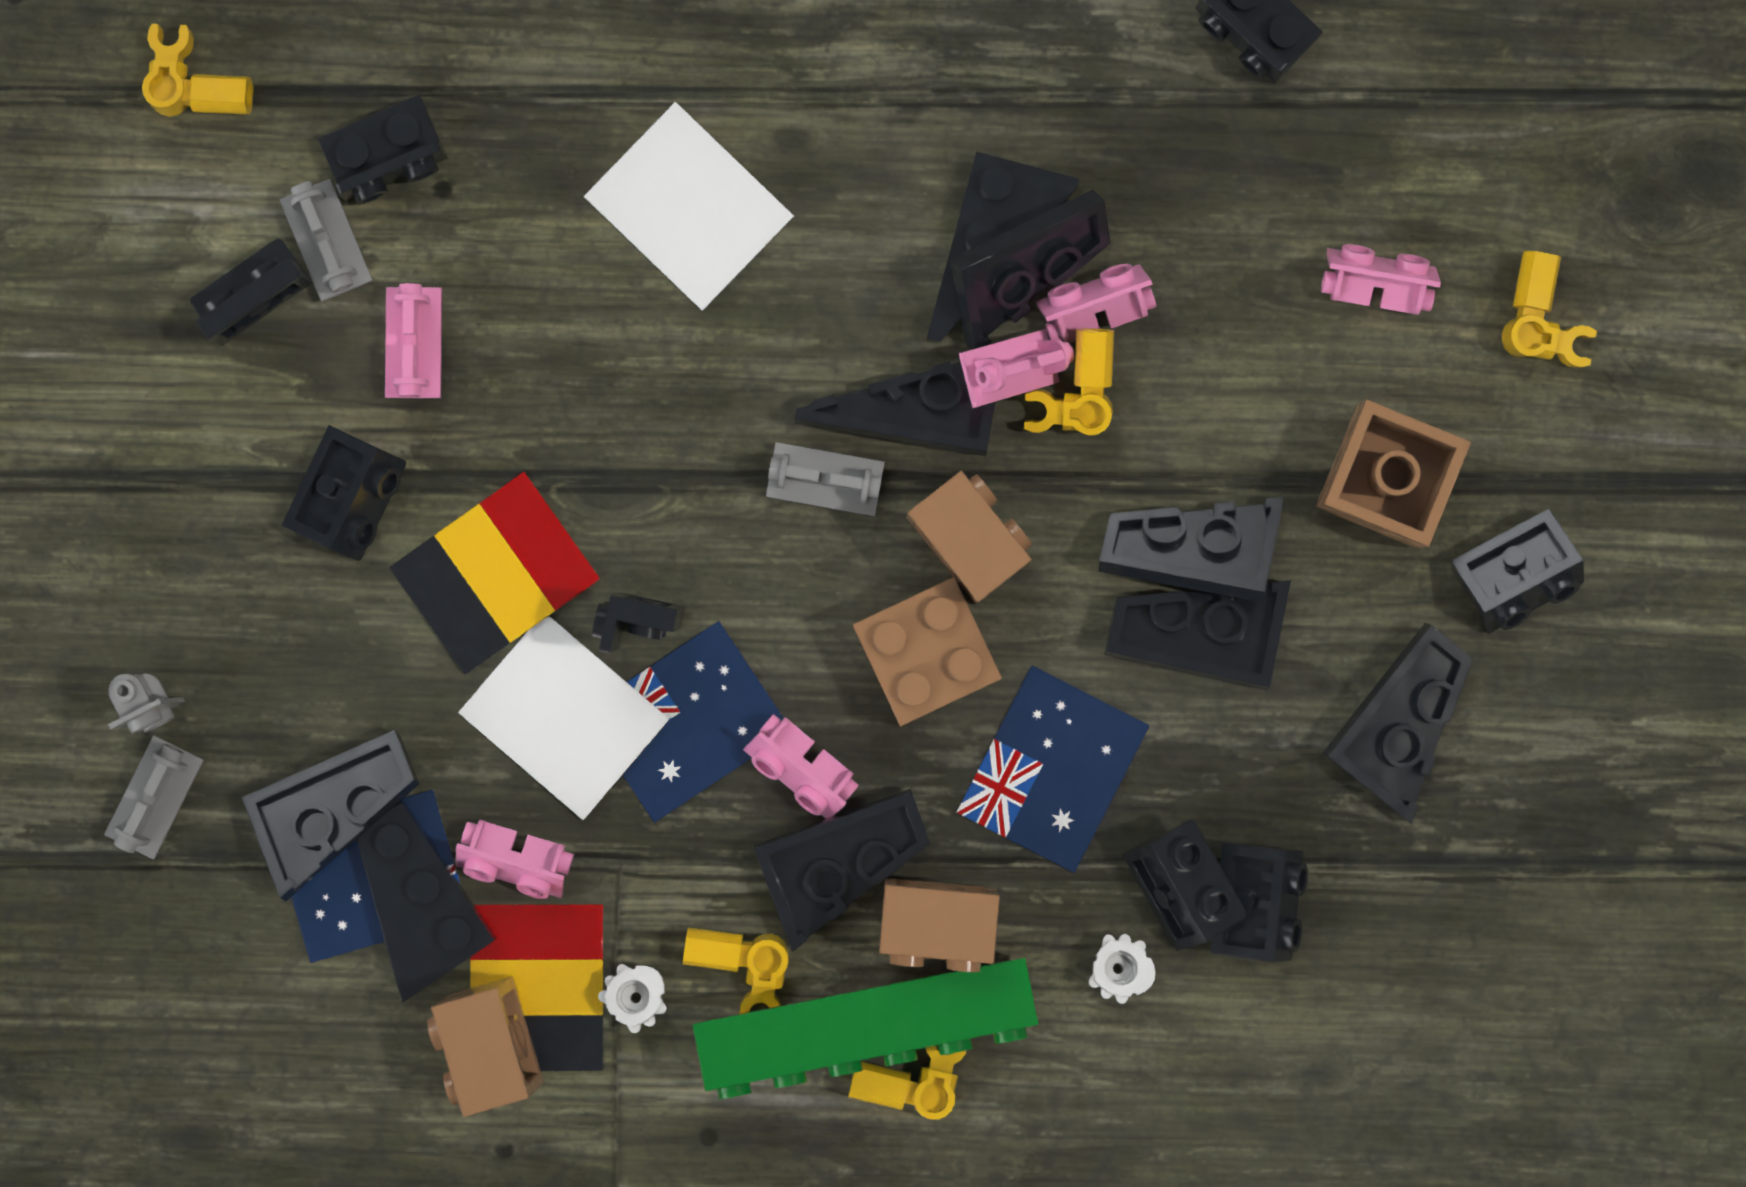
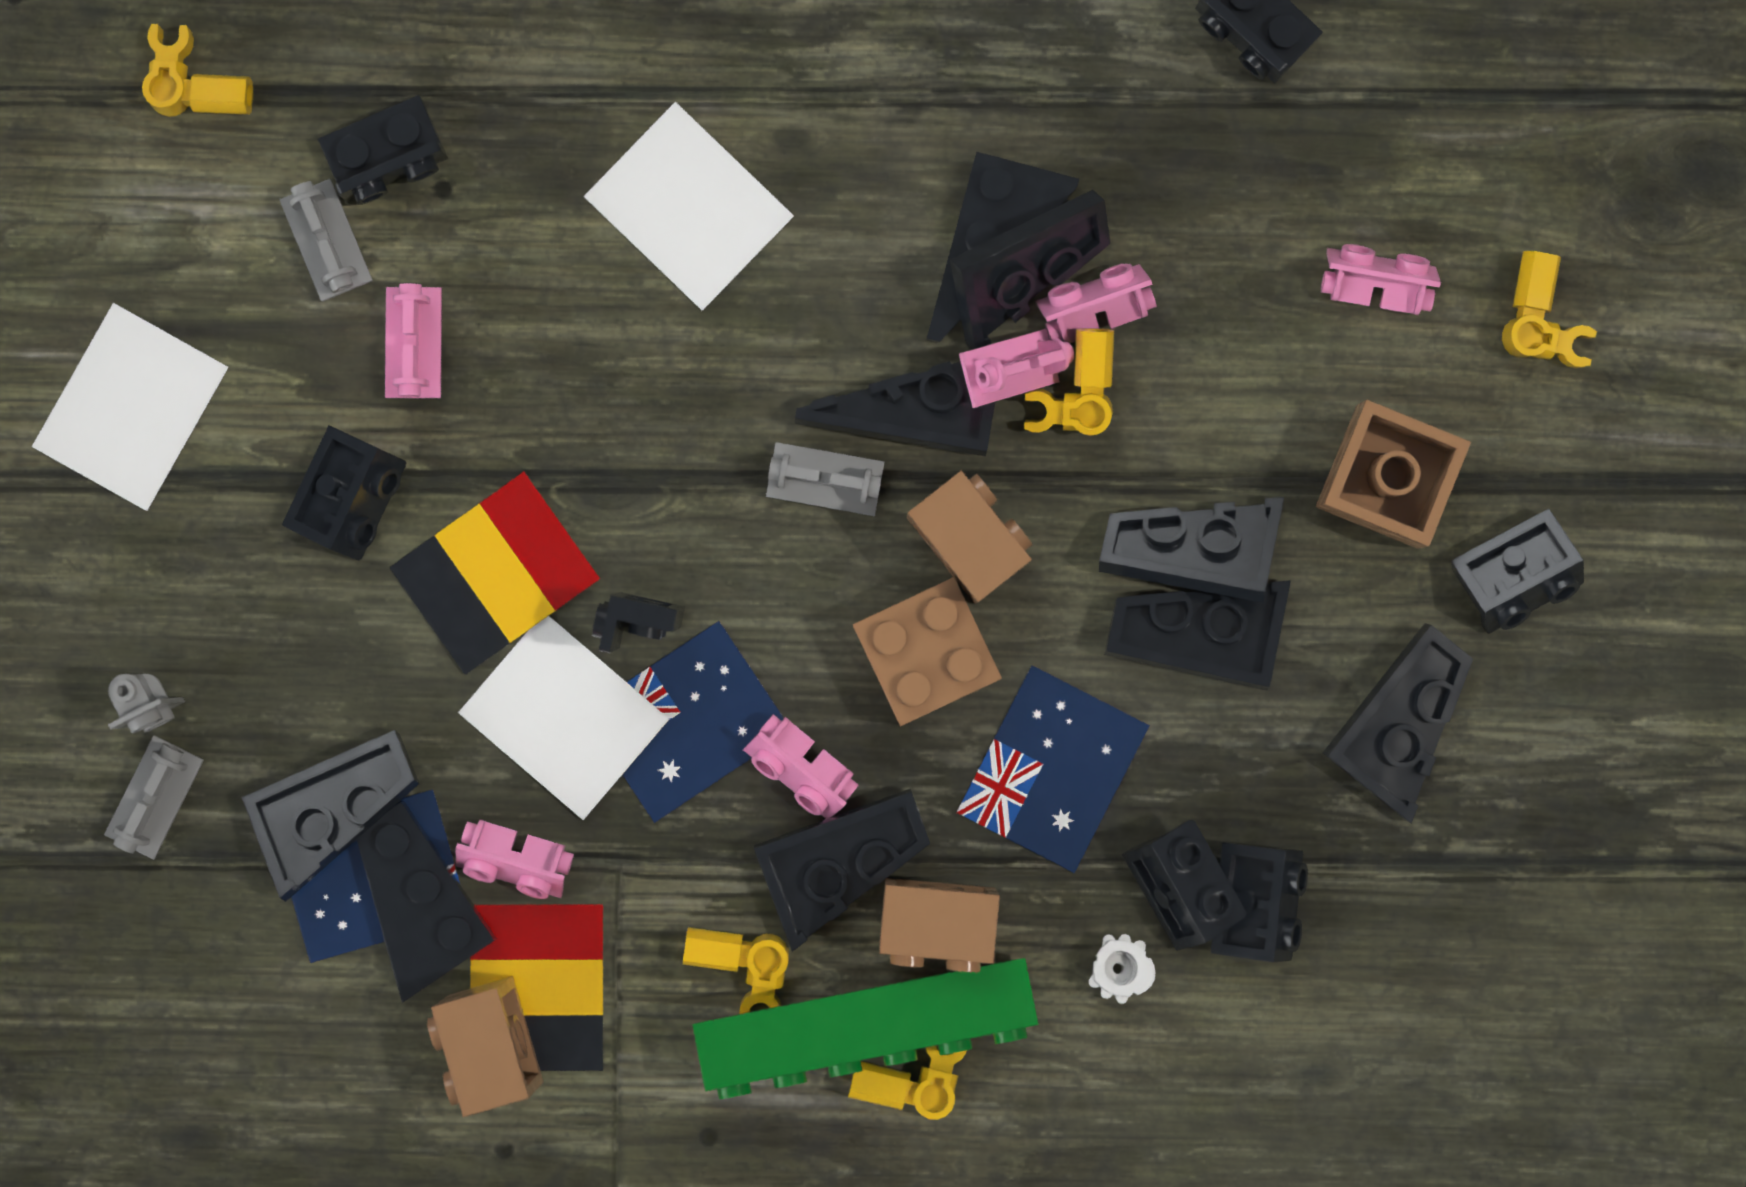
(130, 406): none -> white sticker
(249, 292): black bracket -> none
(621, 989): white animal -> none

